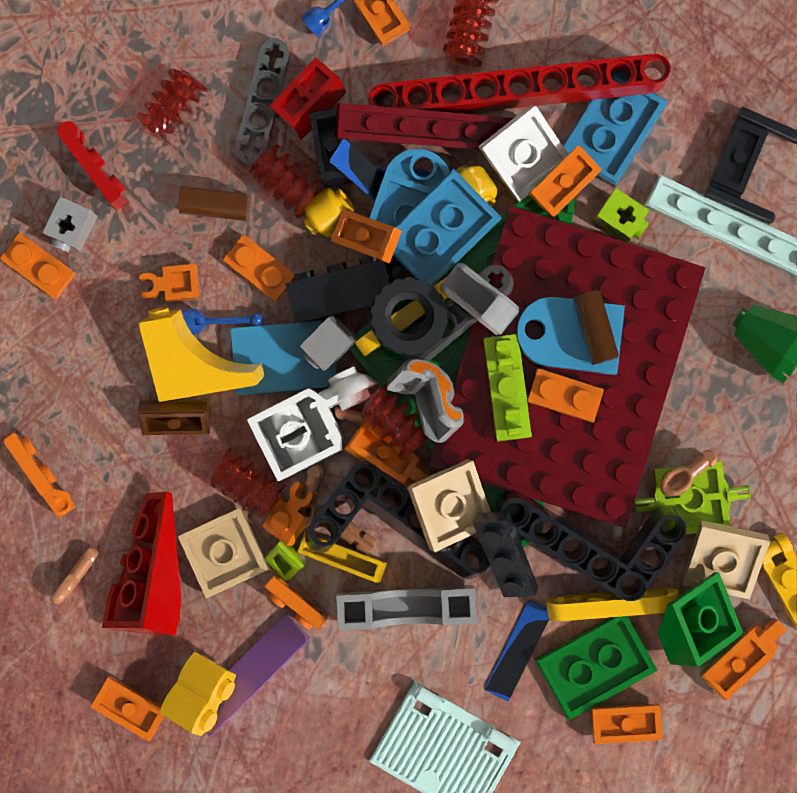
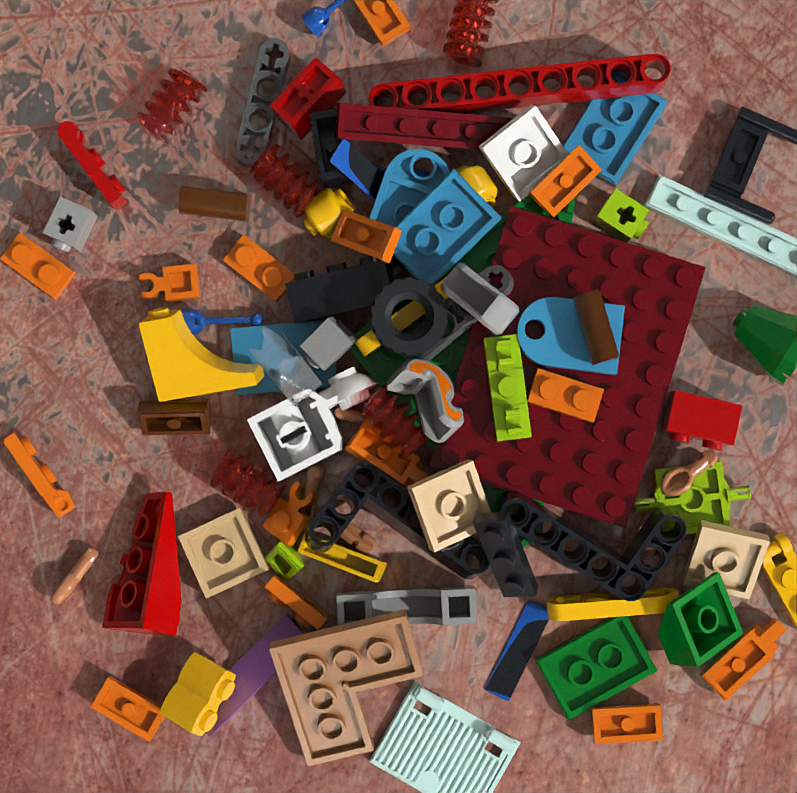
(286, 366): none -> clear piece
(329, 668): none -> medium nougat plate
(701, 419): none -> red brick

